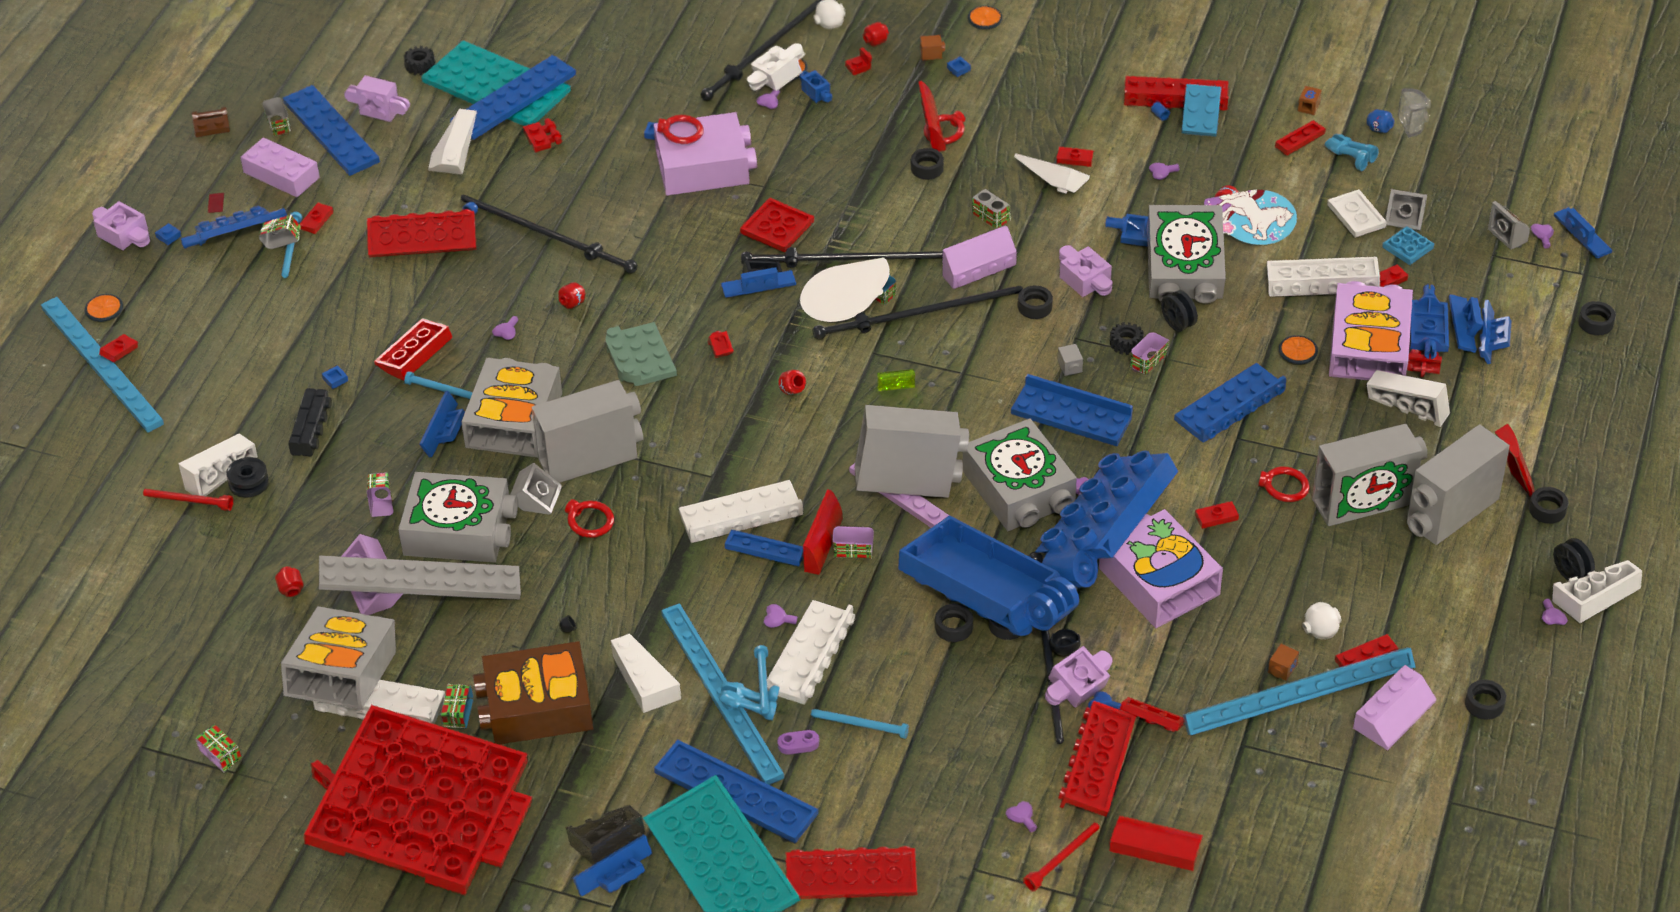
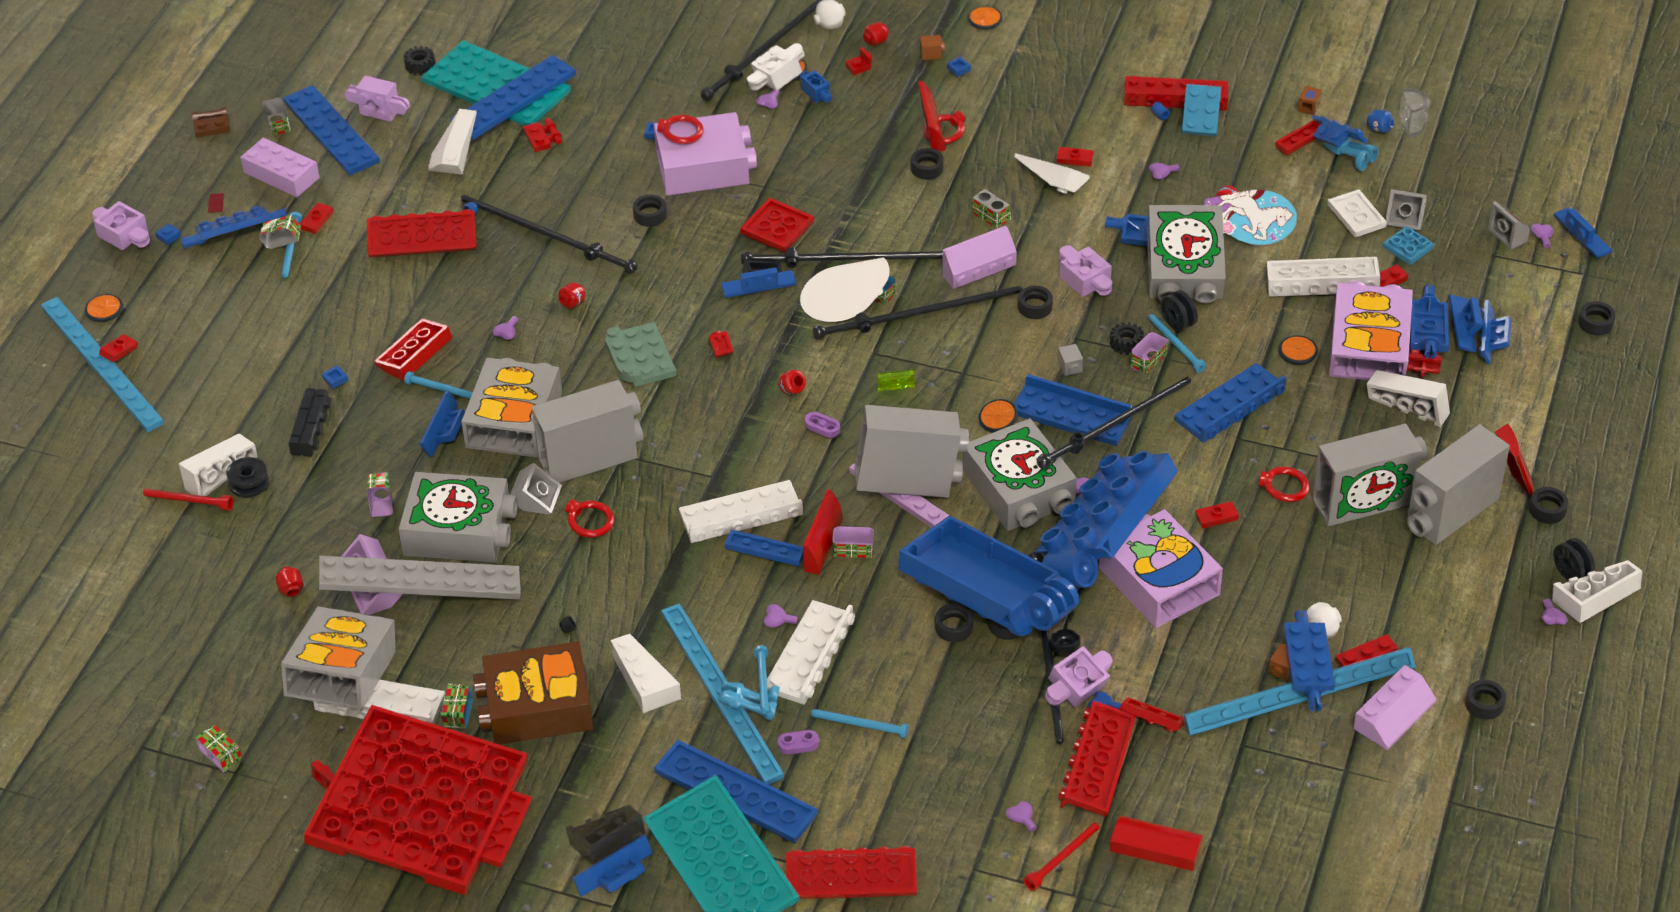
(652, 219): none -> black tyre
(822, 424): none -> medium lavender plate
(998, 415): none -> orange wheel
(1077, 440): none -> black bar
(1198, 365): none -> dark azure bar
(1309, 658): none -> blue plate
(1335, 133): none -> blue bracket

